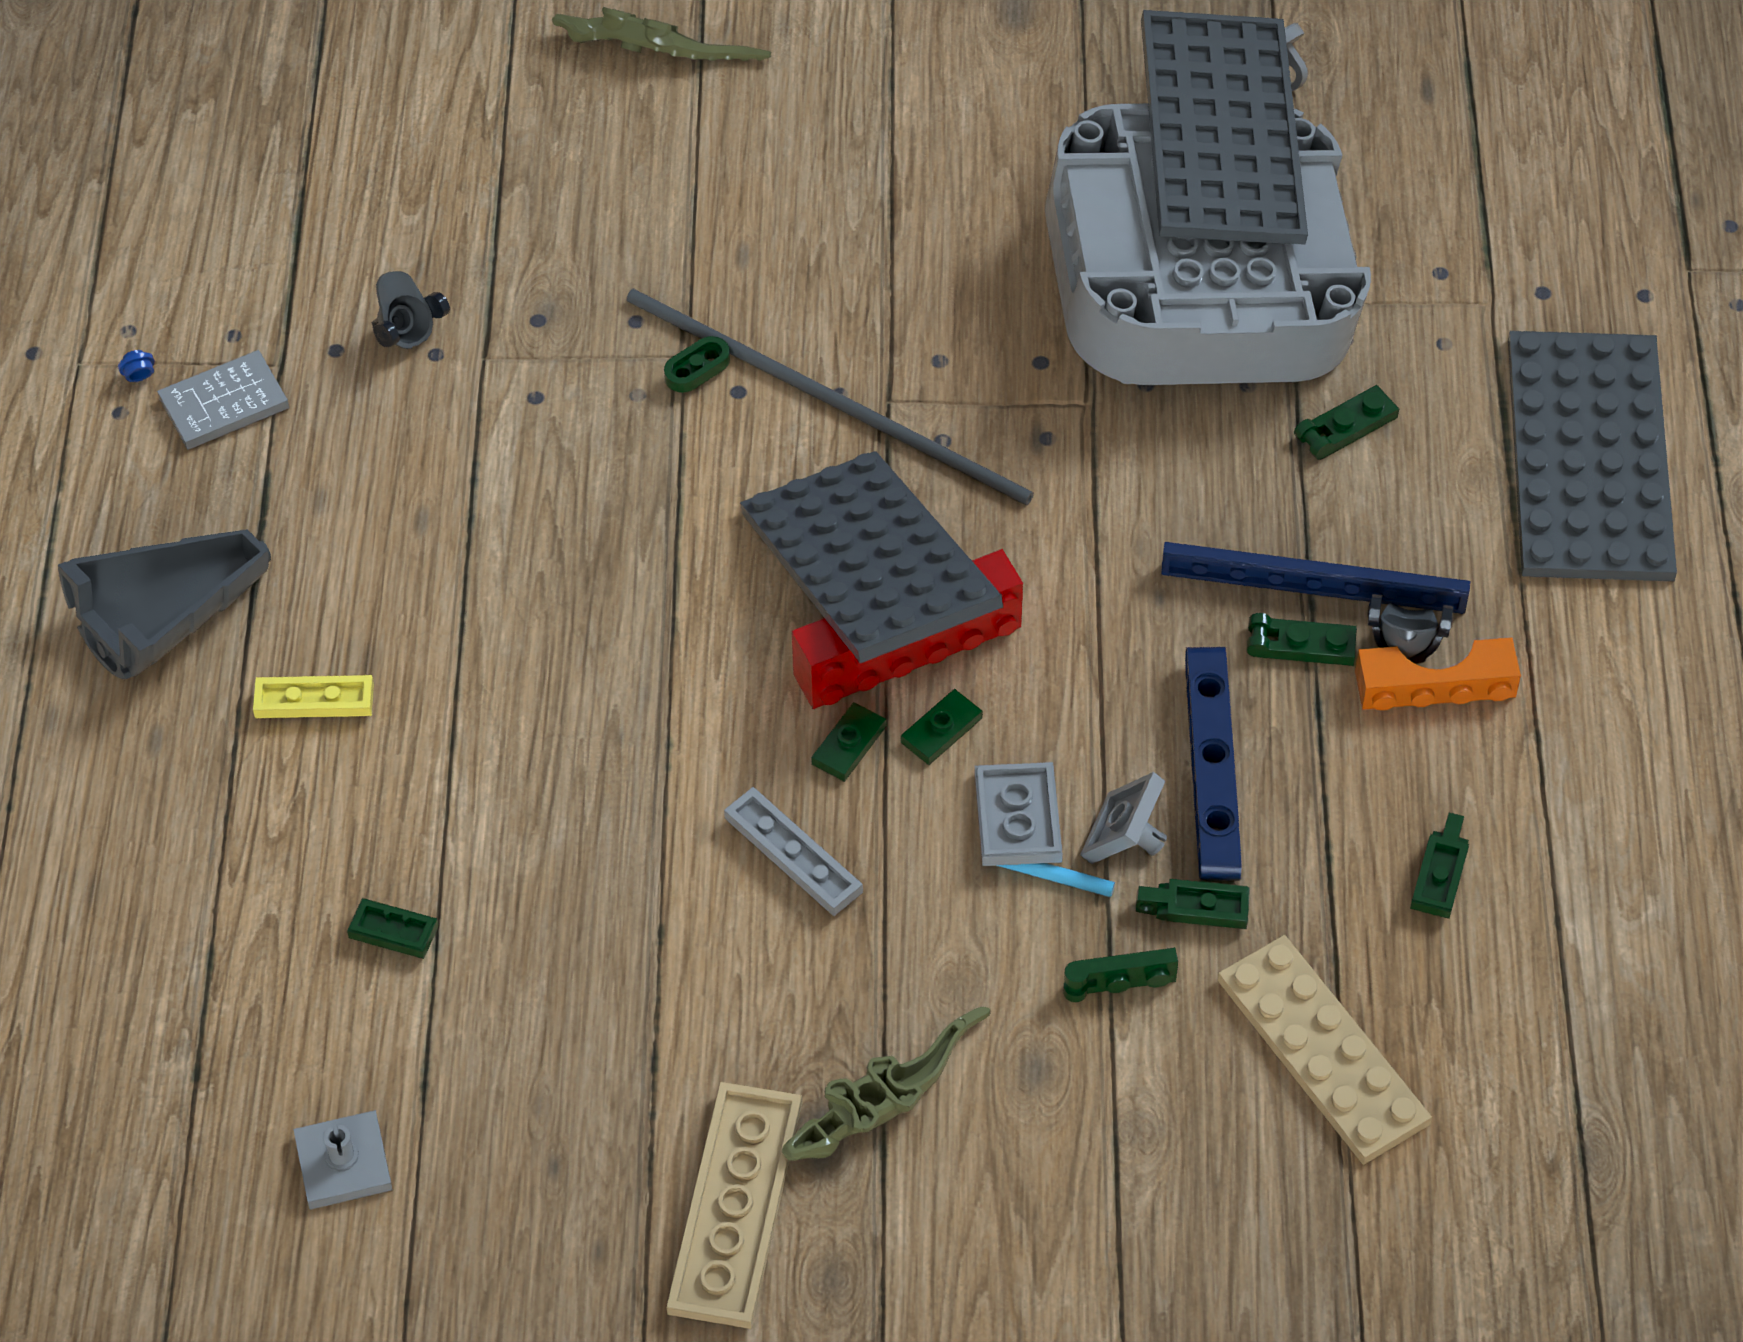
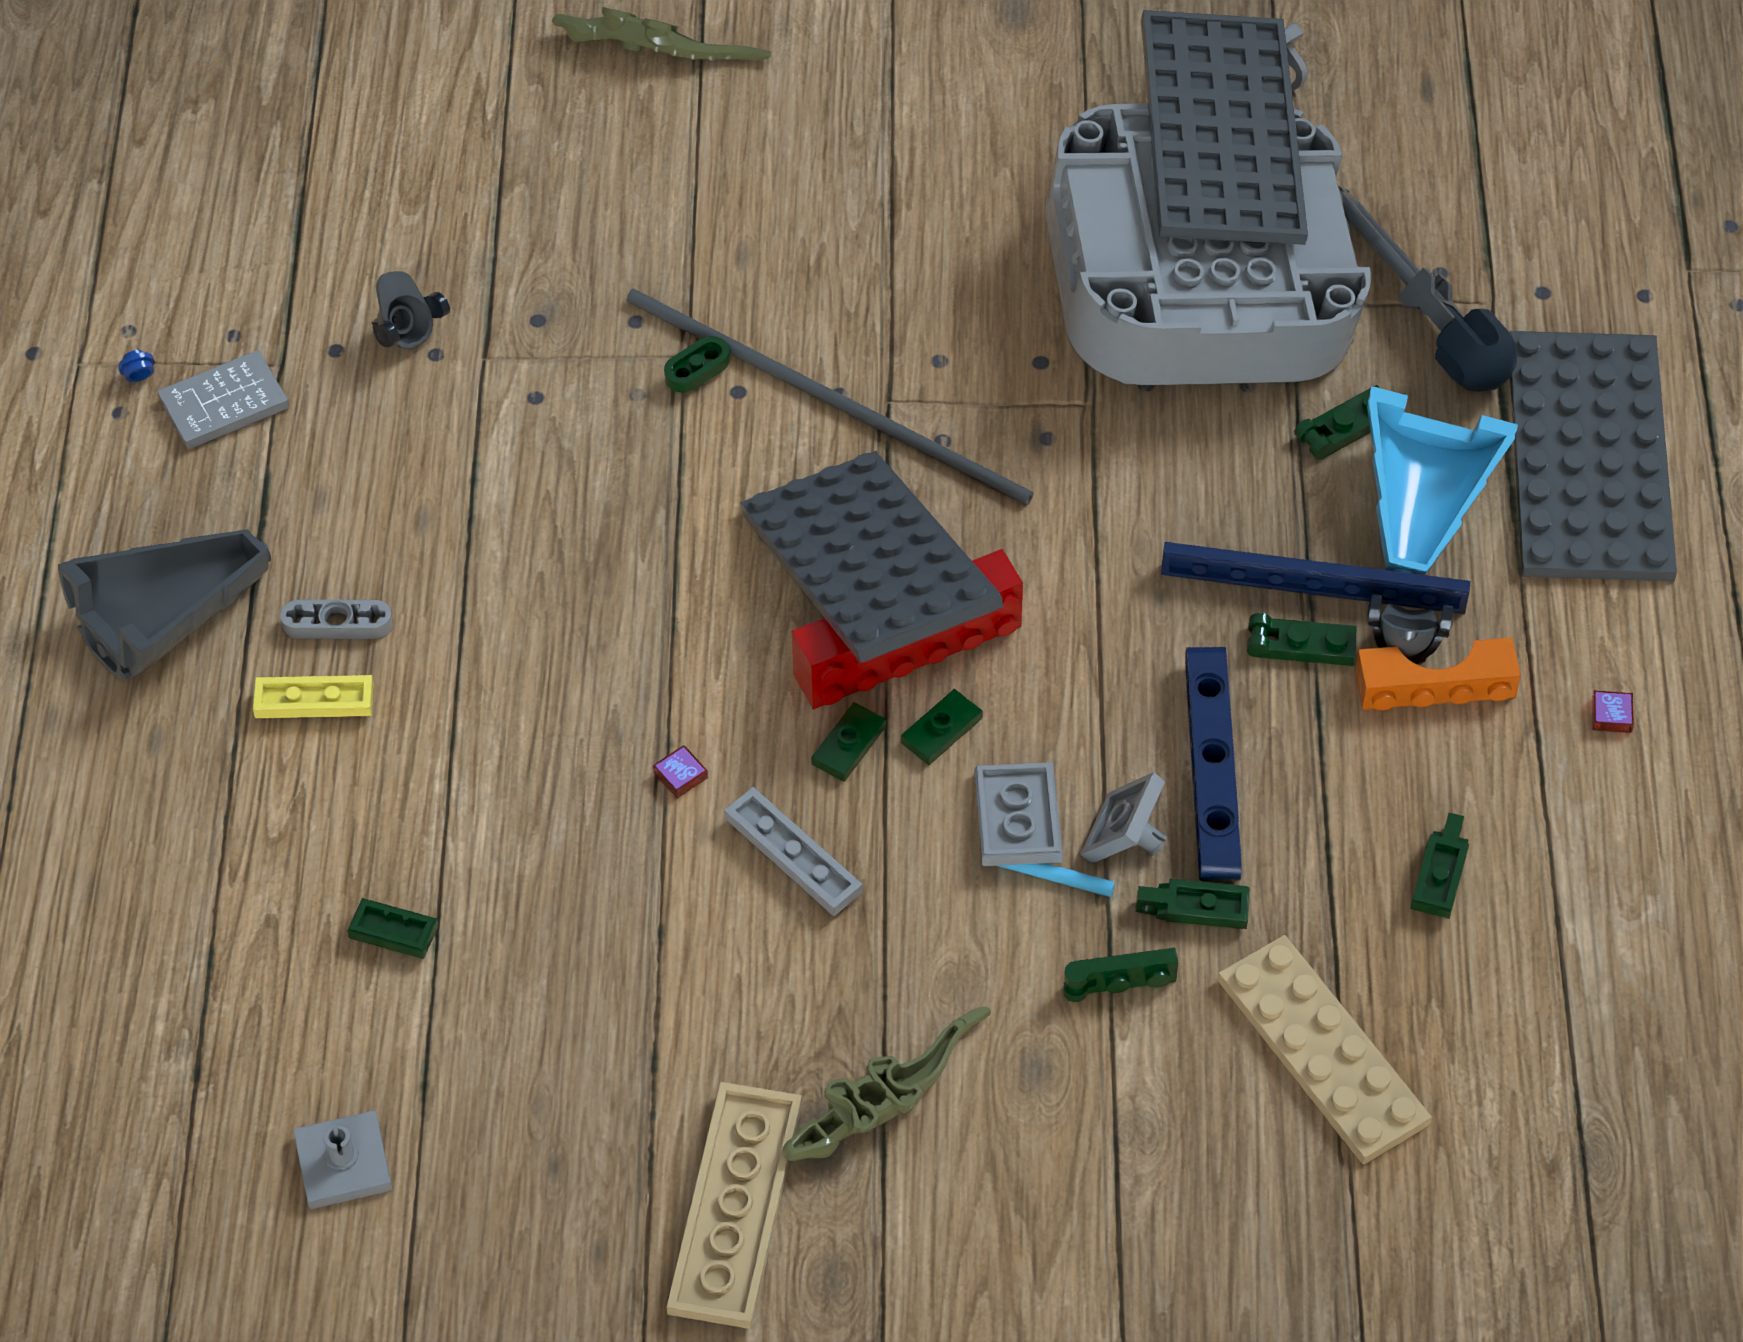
(348, 630): none -> light grey beam
(680, 771): none -> tile
(1426, 477): none -> medium azure cone
(1472, 347): none -> piece
(1612, 711): none -> tile

